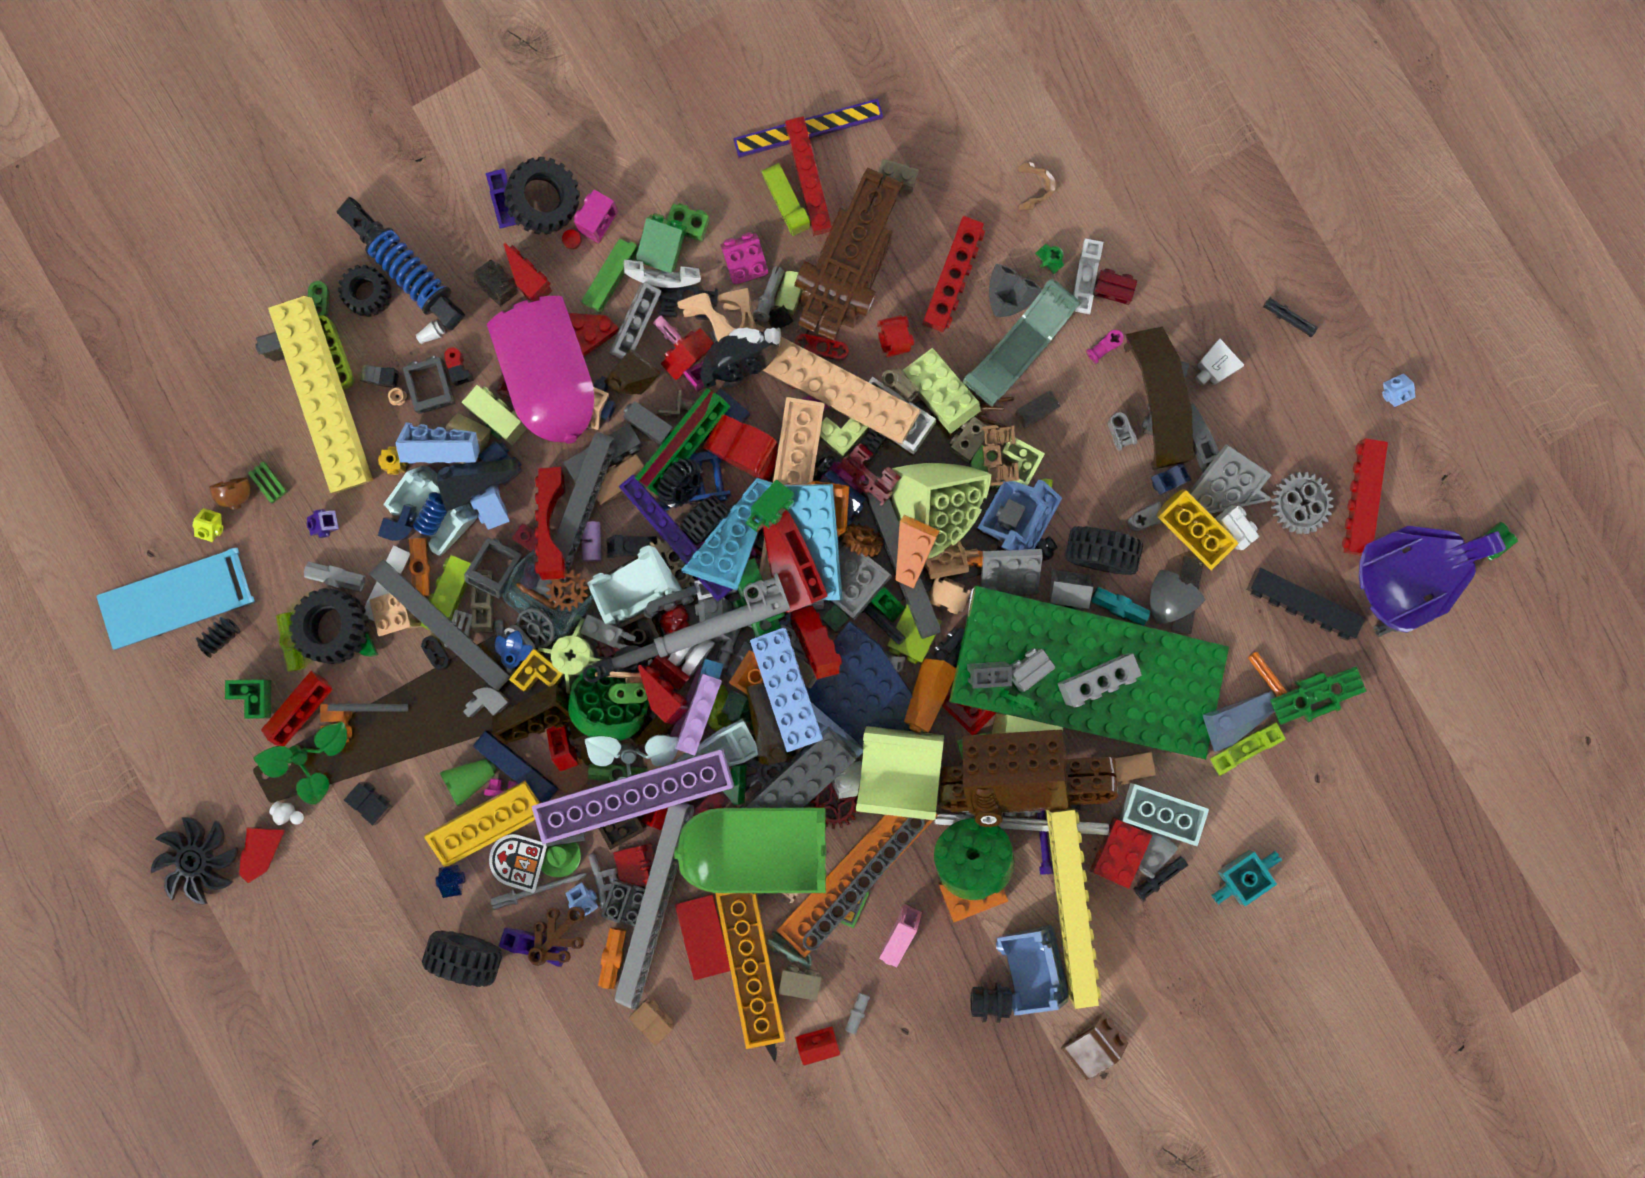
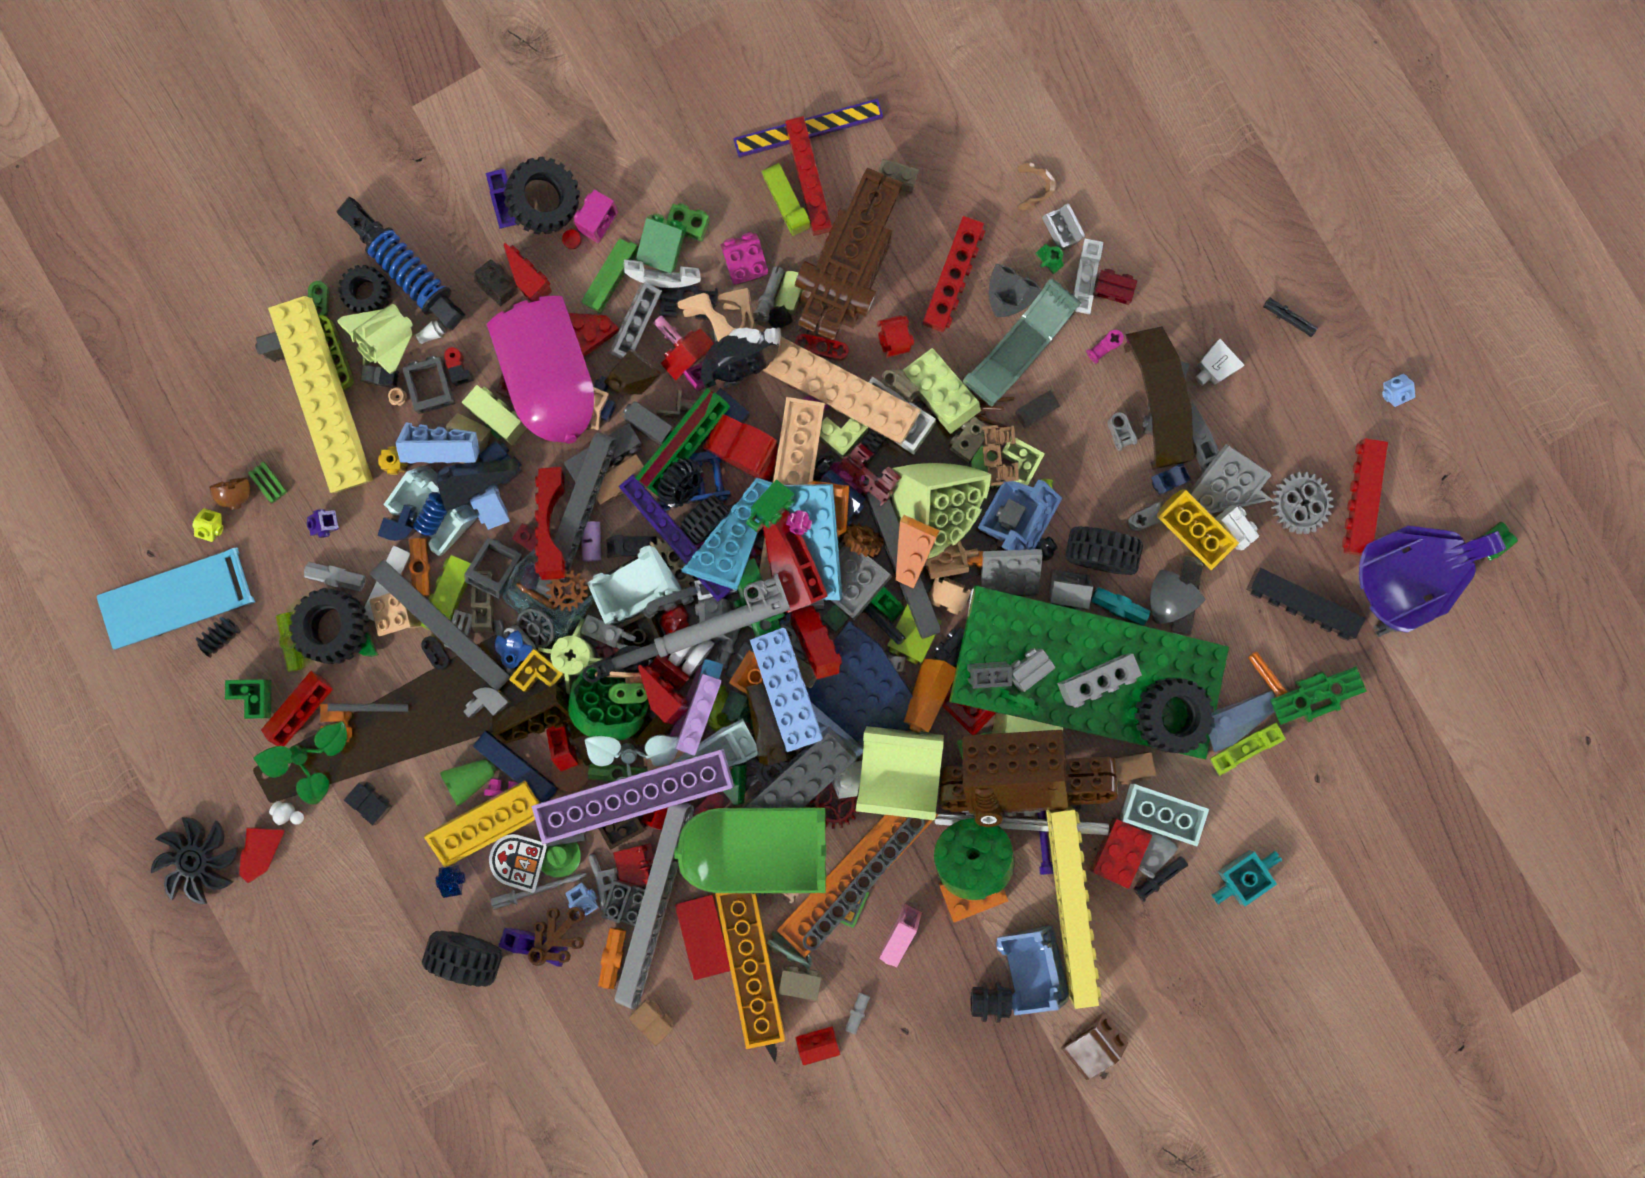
(380, 335): none -> yellowish green brick
(799, 522): none -> dark pink gear
(1064, 227): none -> light grey bracket
(1198, 715): none -> black tyre

